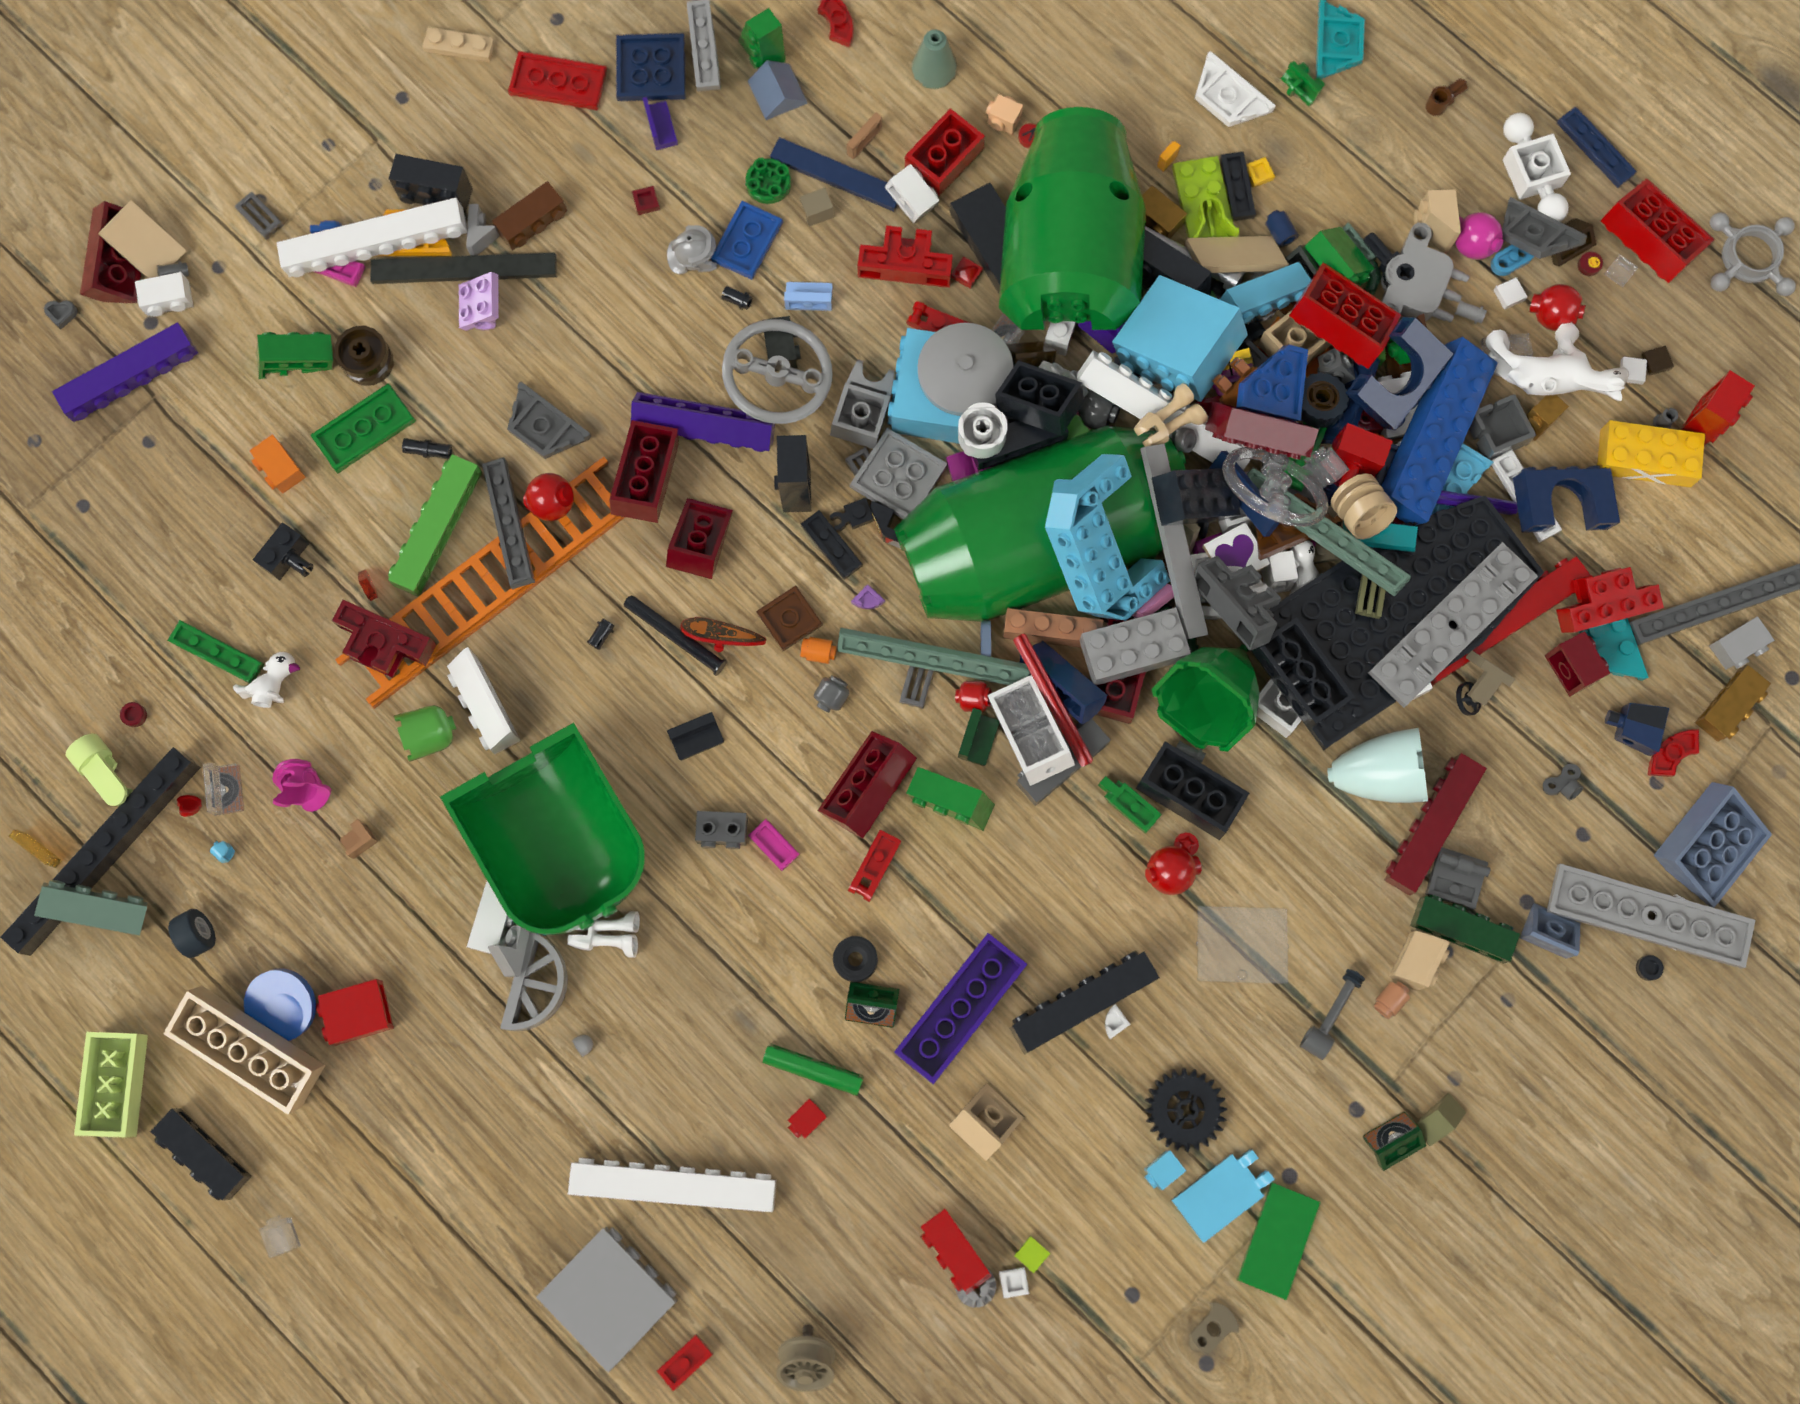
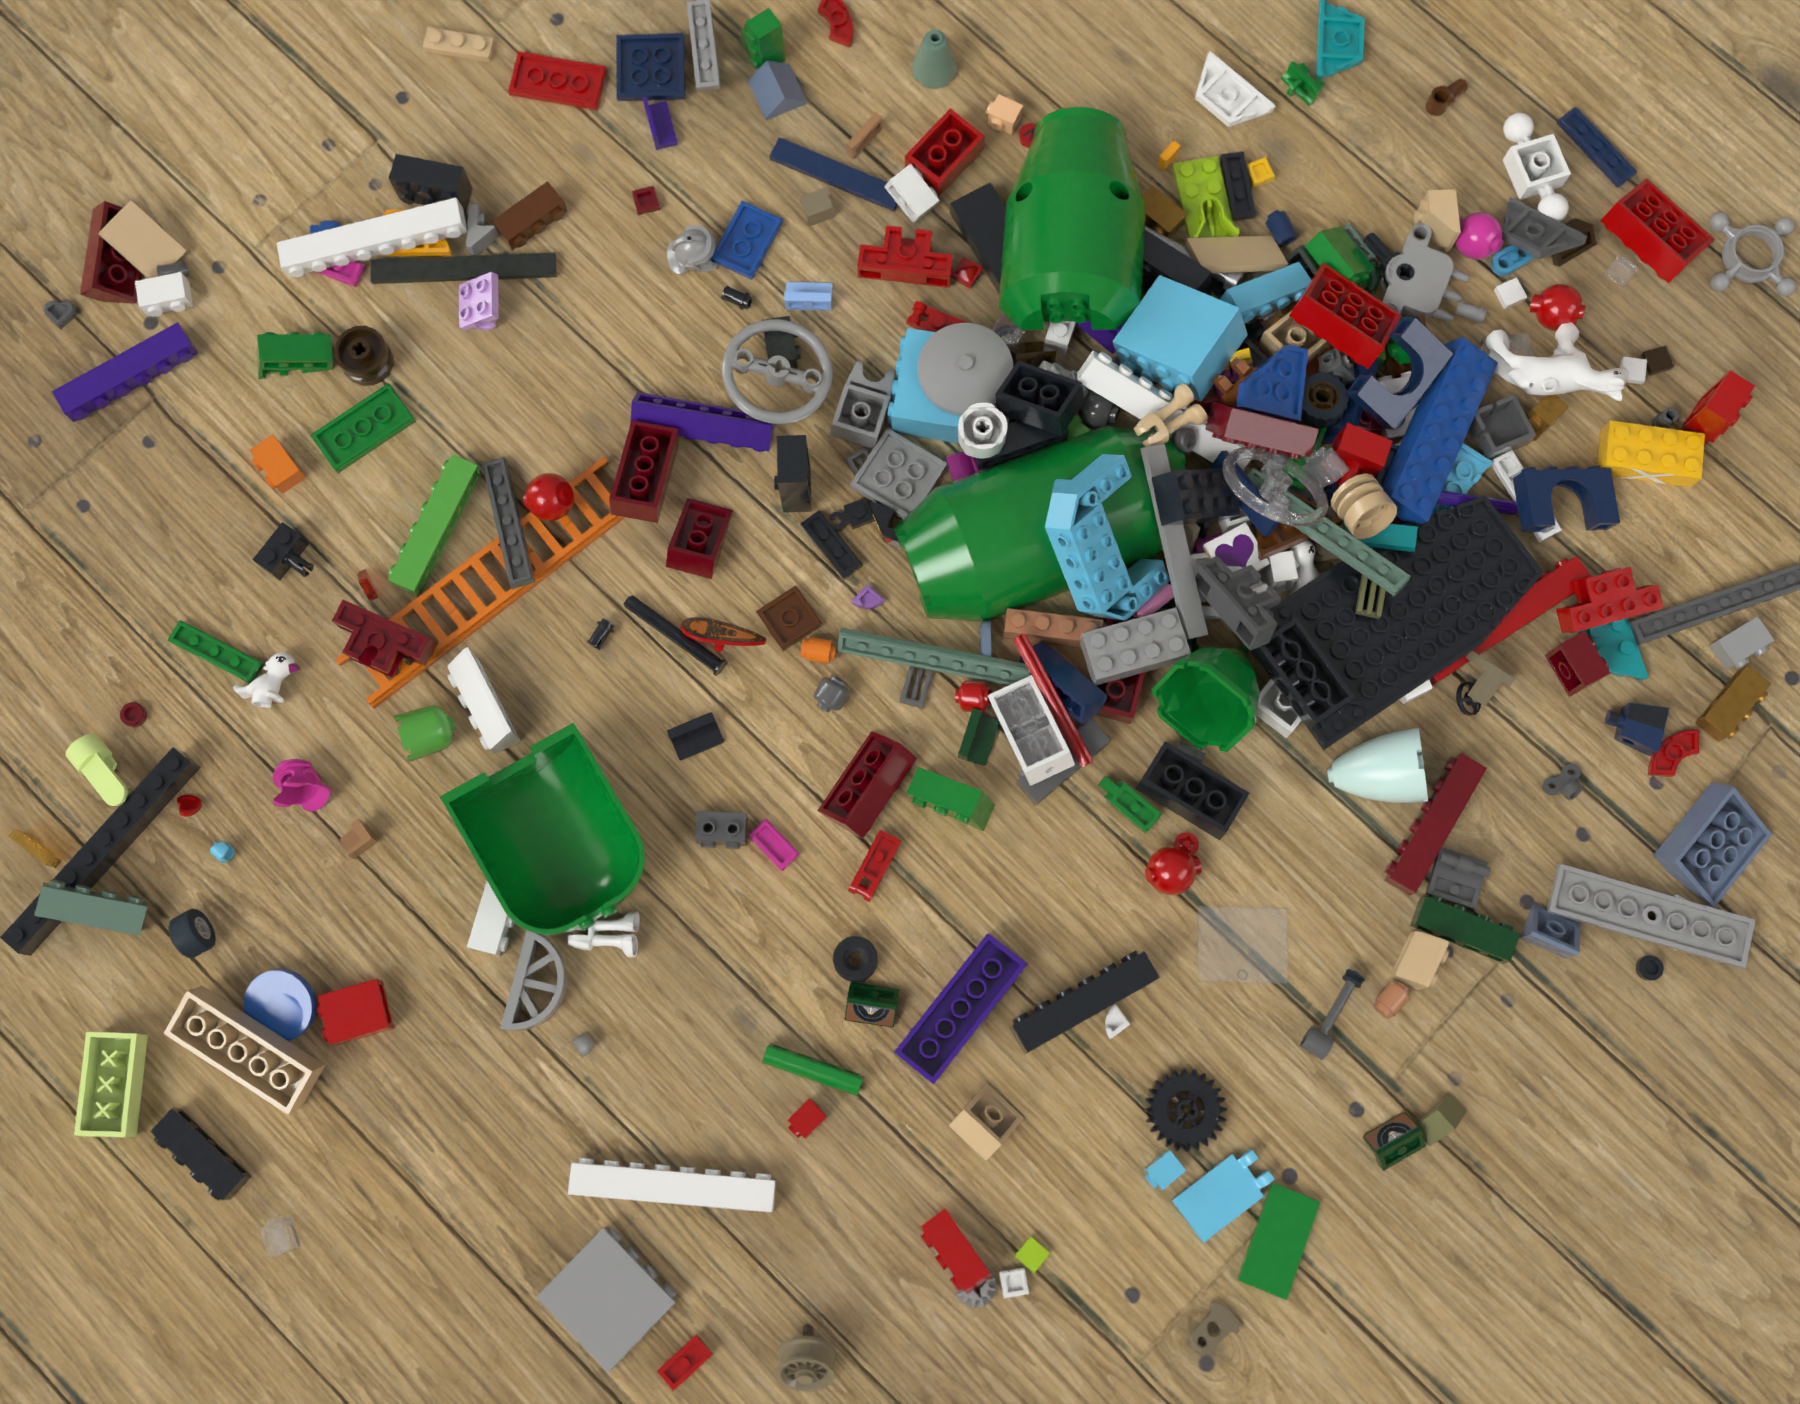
(223, 788): clear panel -> none
(271, 228): flat silver tile -> none
(427, 448): black pin -> none
(512, 956): light grey slope -> none
(543, 425): dark grey wing -> none
(768, 181): green tile -> none
(1471, 606): light grey piece -> none
(1590, 263): dark red tile -> none

